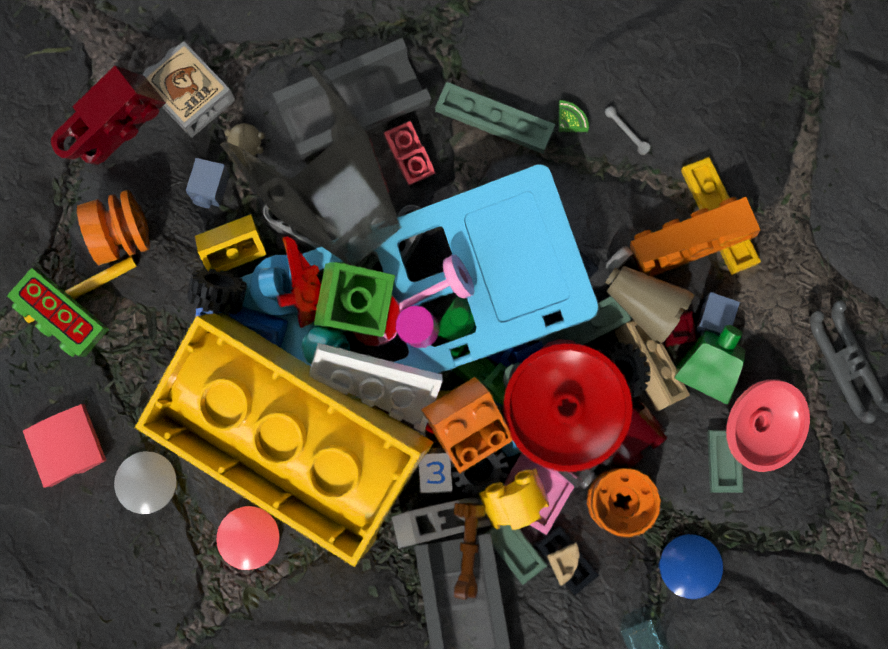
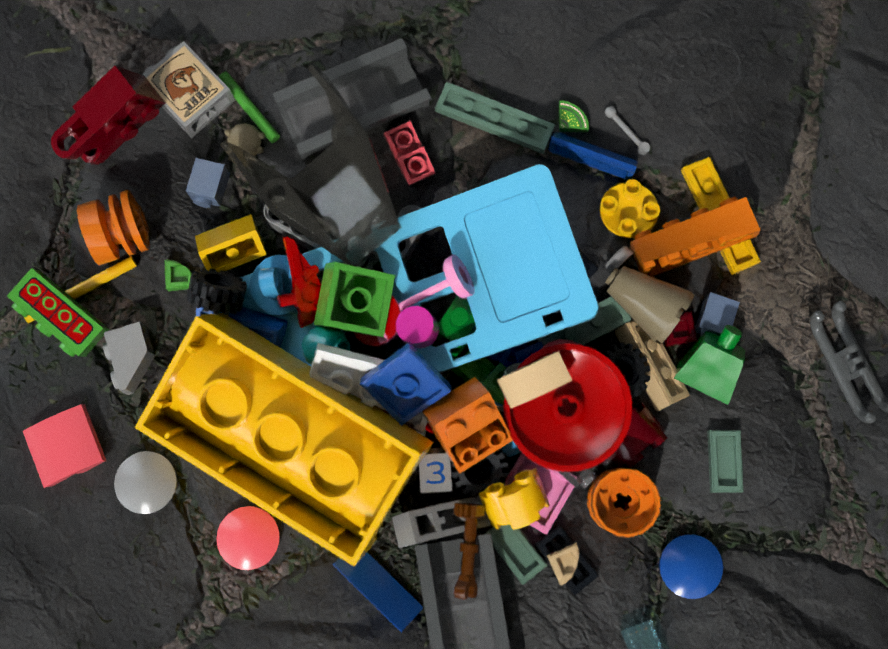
(130, 355): none -> light grey slope
(176, 276): none -> bright green tile
(249, 107): none -> bright green bar
(381, 590): none -> blue slope
(405, 384): none -> blue tile
(534, 379): none -> tan slope
(592, 156): none -> blue slope
(629, 209): none -> yellow dish
(779, 427): coral dish -> none

